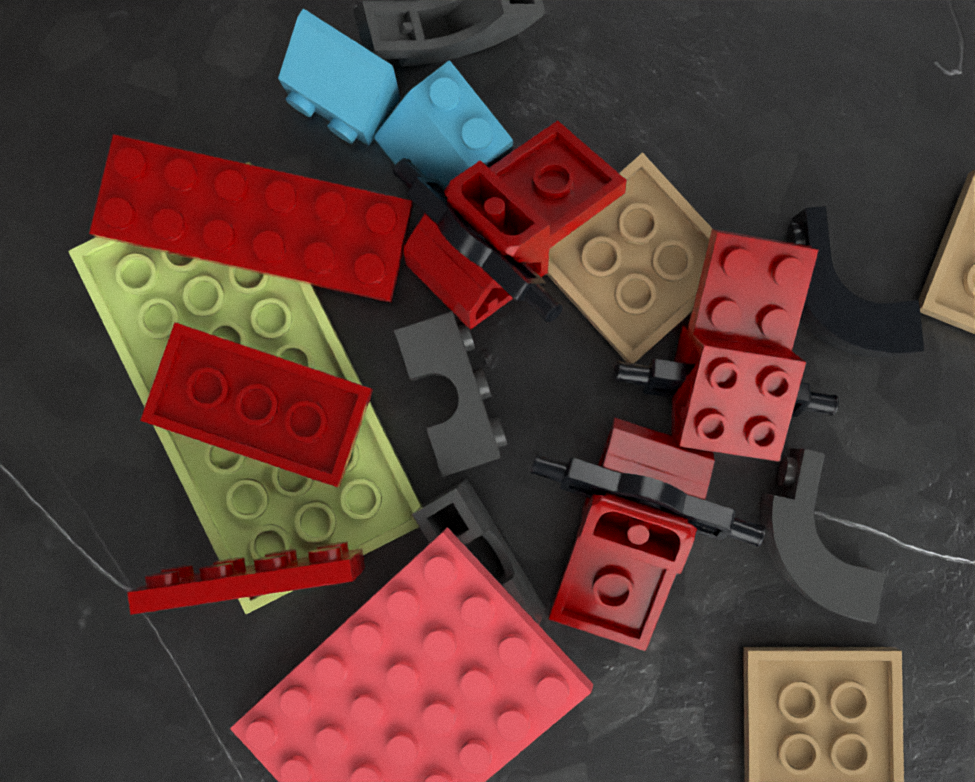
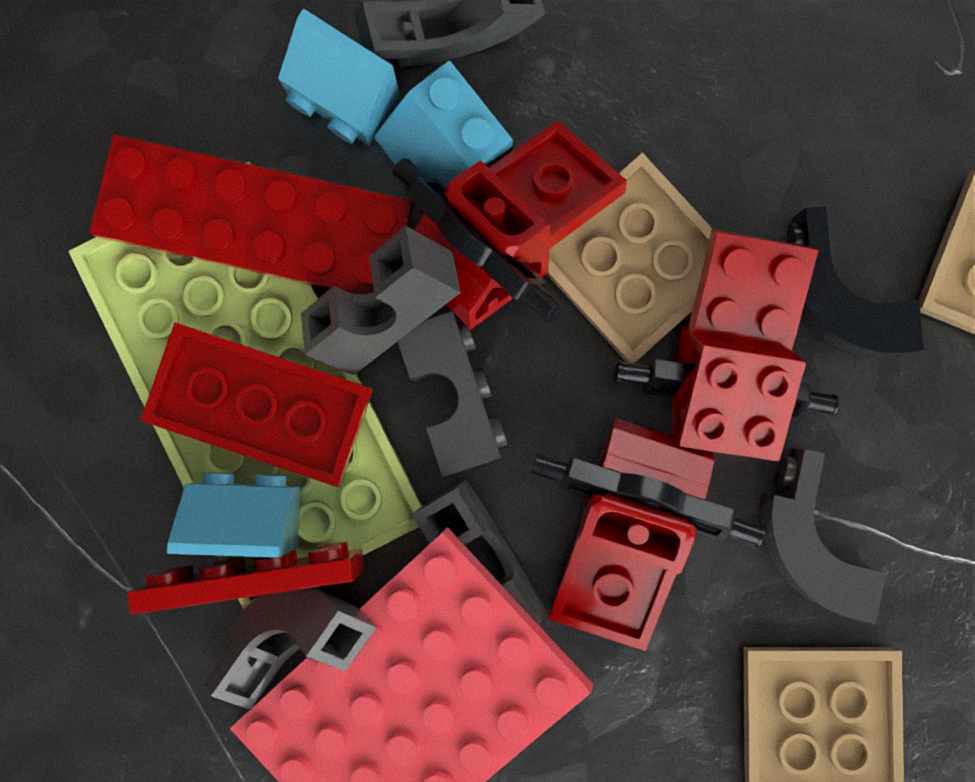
(236, 518): none -> medium azure slope
(278, 627): none -> dark grey arch
(409, 283): none -> dark grey arch

